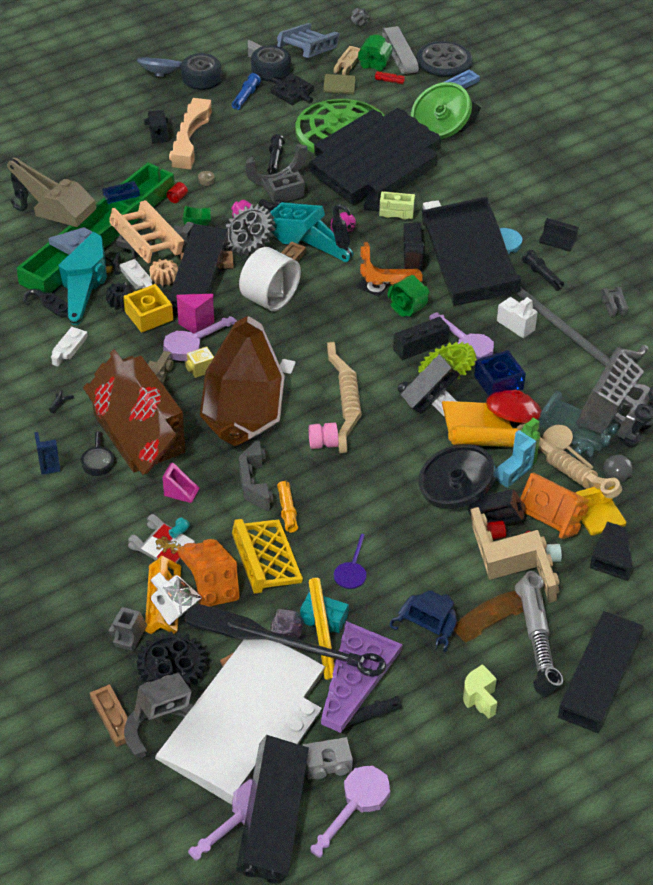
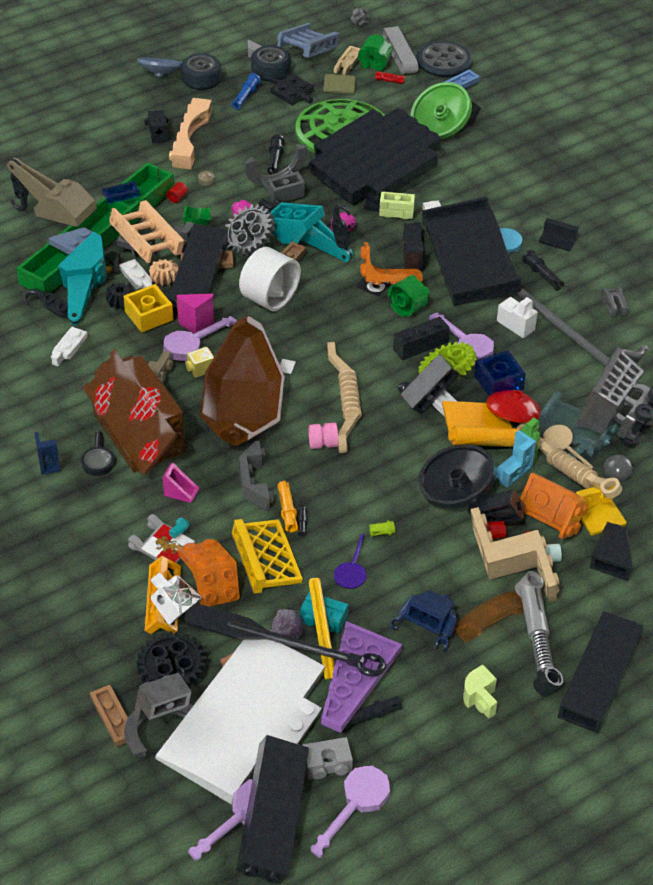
(58, 401): black bar -> none
(127, 628): dark grey brick -> none
(302, 521): none -> black piece
(382, 528): none -> lime pin

